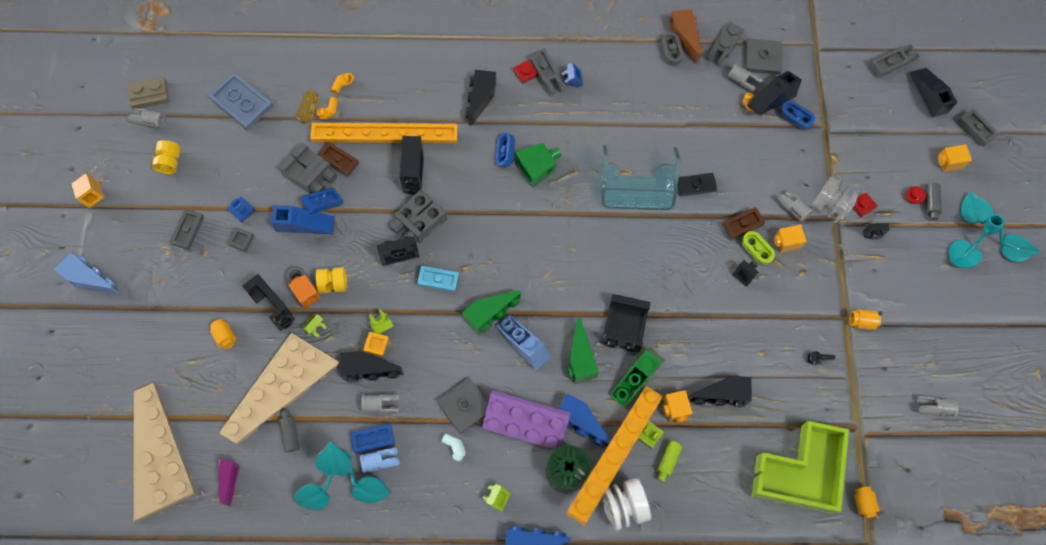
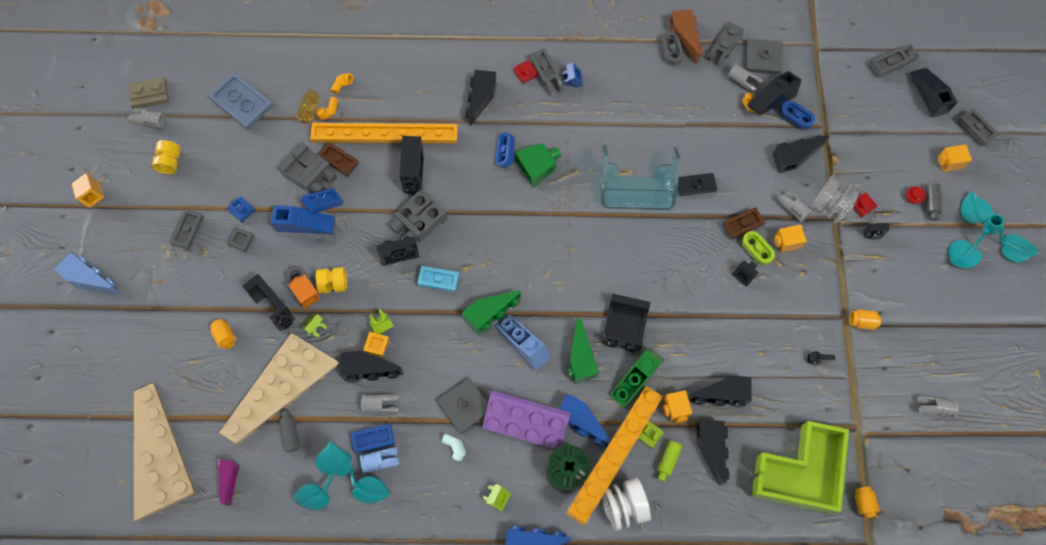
(711, 442): none -> black slope
(794, 154): none -> black slope

